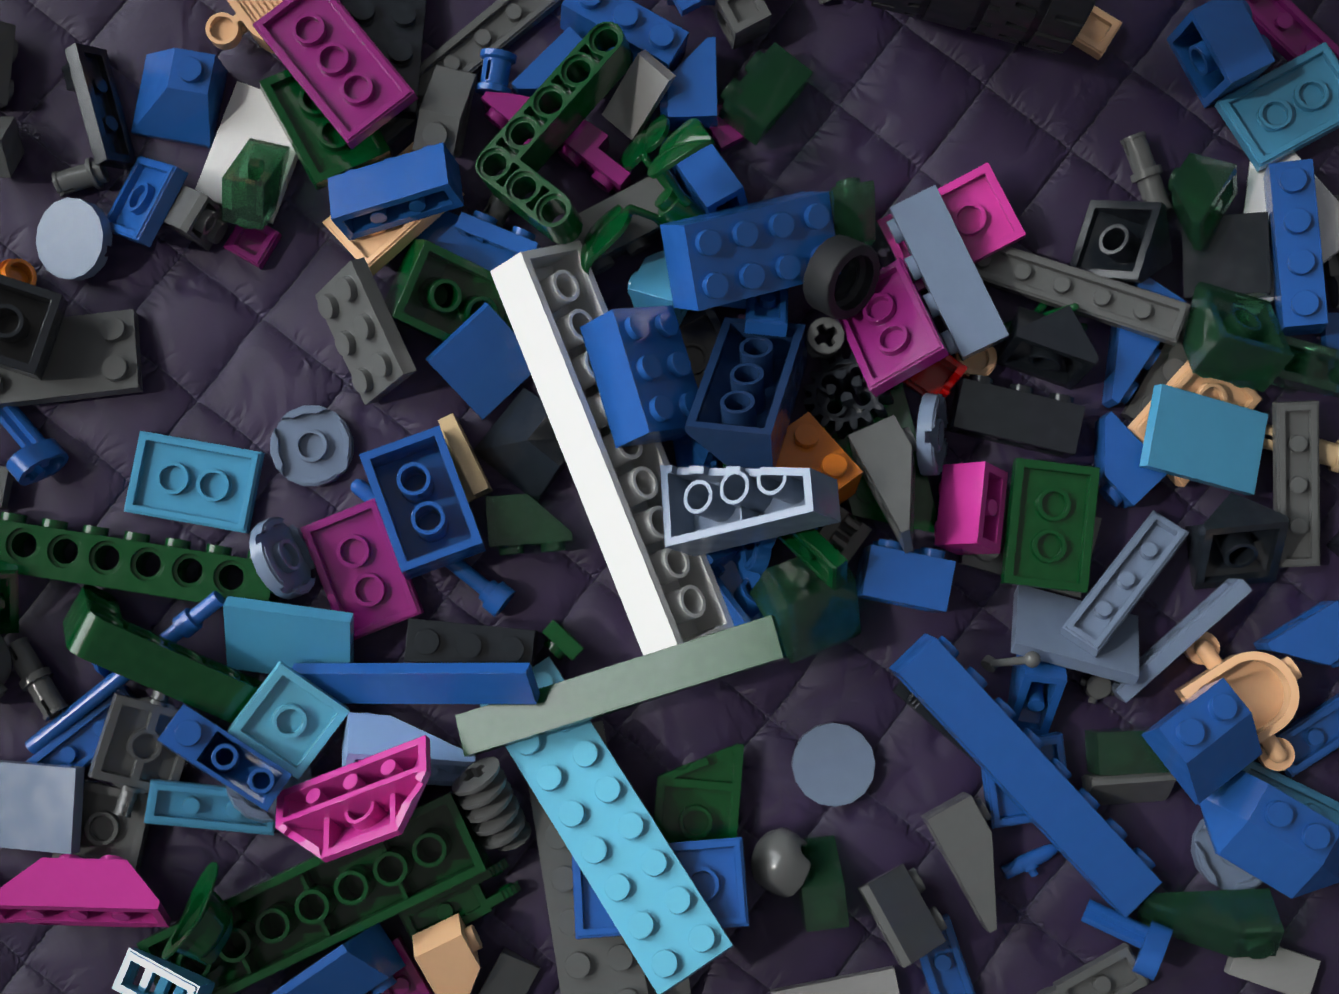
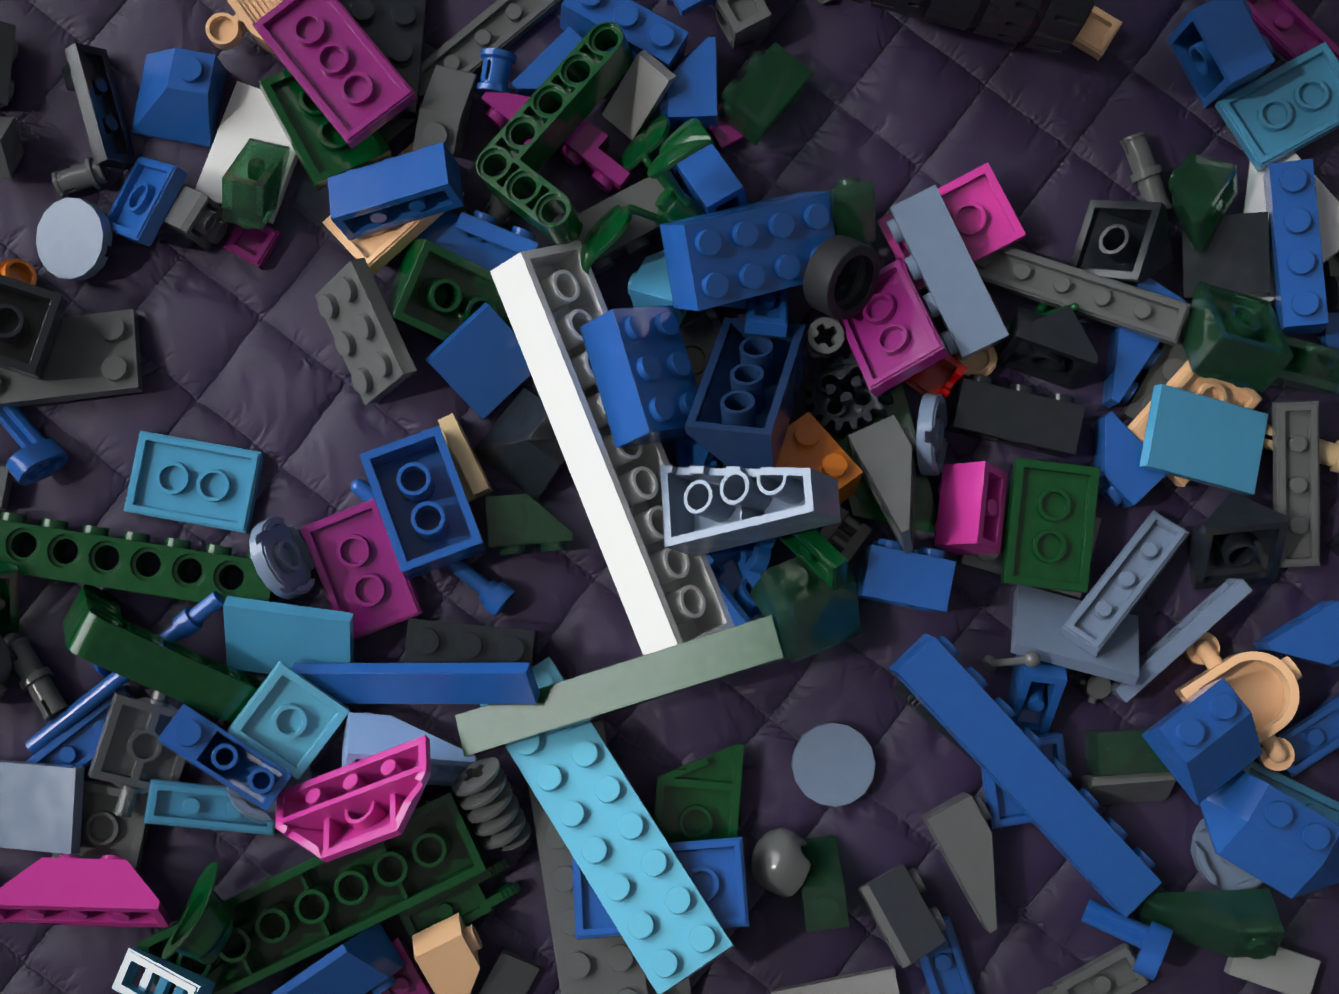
(312, 446): sand blue tile -> none
(561, 642): dark green plate -> none
(1029, 861): blue helmet -> none

